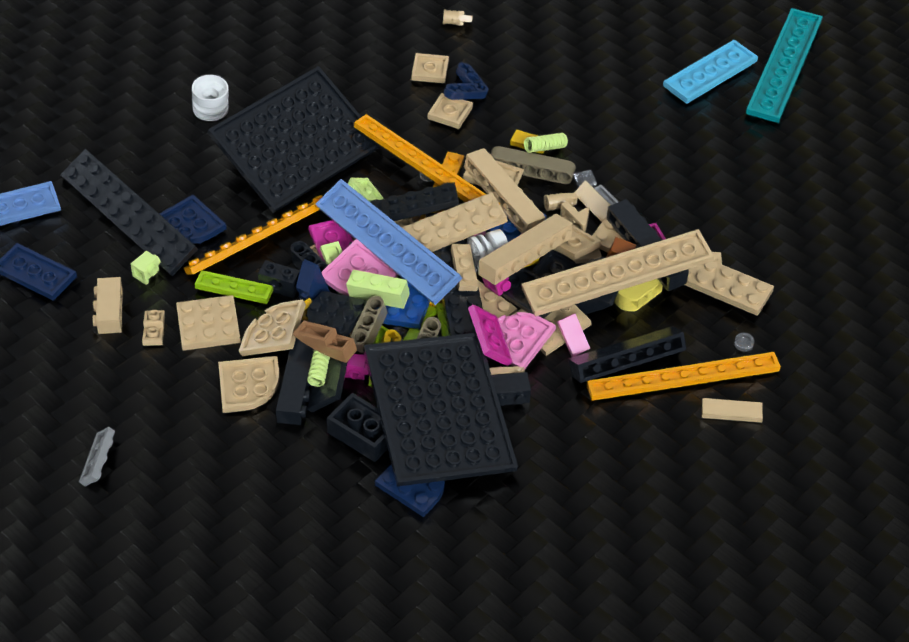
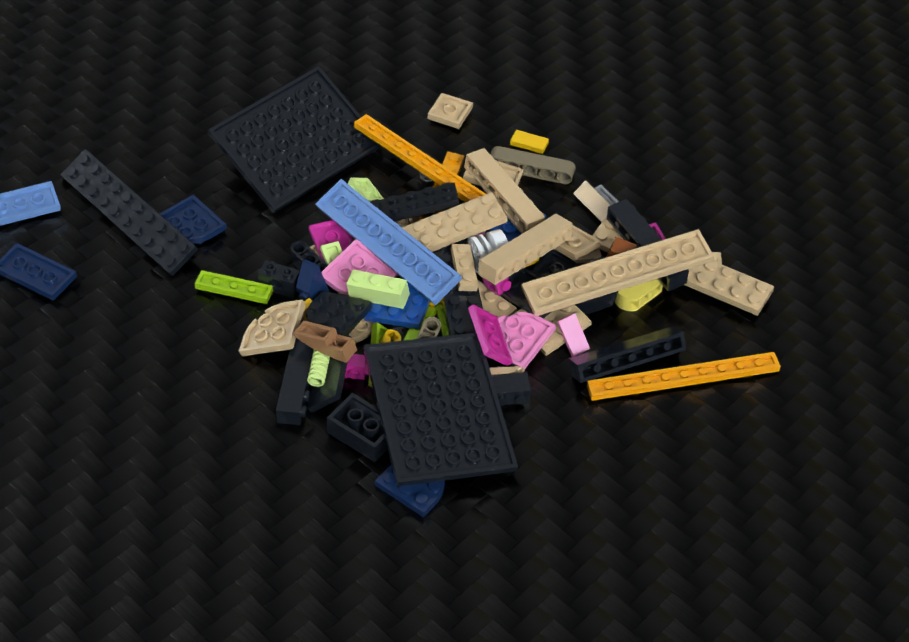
(97, 456): light grey plate -> none
(108, 305): tan brick -> none
(145, 267): yellowish green brick -> none
(153, 327): tan slope -> none
(208, 322): tan plate -> none
(210, 97): white wheel -> none
(248, 382): tan plate -> none
(257, 234): light orange plate -> none
(369, 315): dark tan beam -> none
(430, 68): tan plate -> none
(455, 17): tan hinge -> none
(472, 85): dark blue beam -> none
(545, 142): yellowish green piece -> none
(554, 201): tan hinge -> none
(570, 213): tan slope -> none
(580, 177): clear tile -> none
(710, 71): medium azure plate -> none
(732, 410): tan tile -> none
(744, 342): clear tile -> none
(784, 65): teal plate -> none

